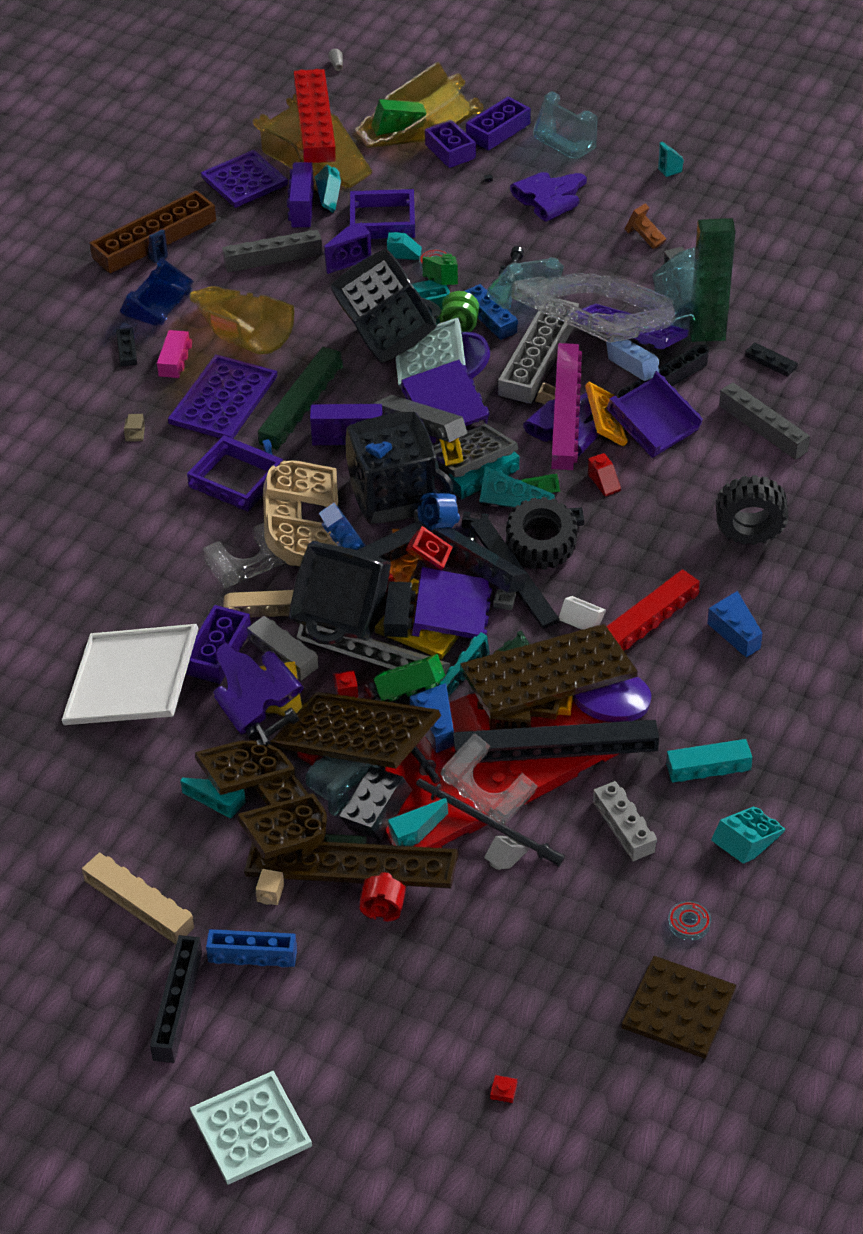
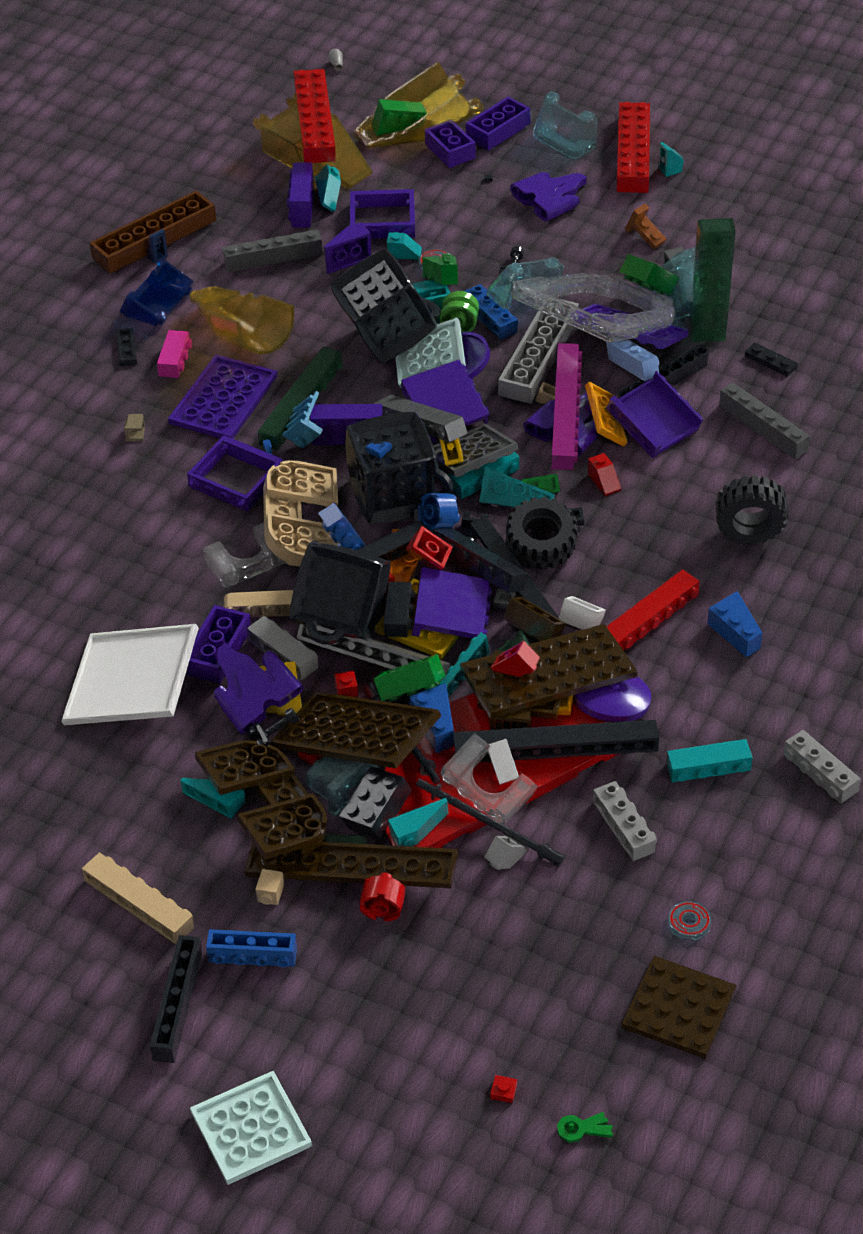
(244, 178): dark purple plate -> none
(300, 429): none -> dark azure plate
(503, 761): none -> white tile
(516, 661): none -> red slope
(533, 619): none -> dark brown brick
(573, 1128): none -> green piece
(633, 147): none -> red brick
(648, 275): none -> green brick
(746, 833): teal slope -> none
(822, 766): none -> light grey brick

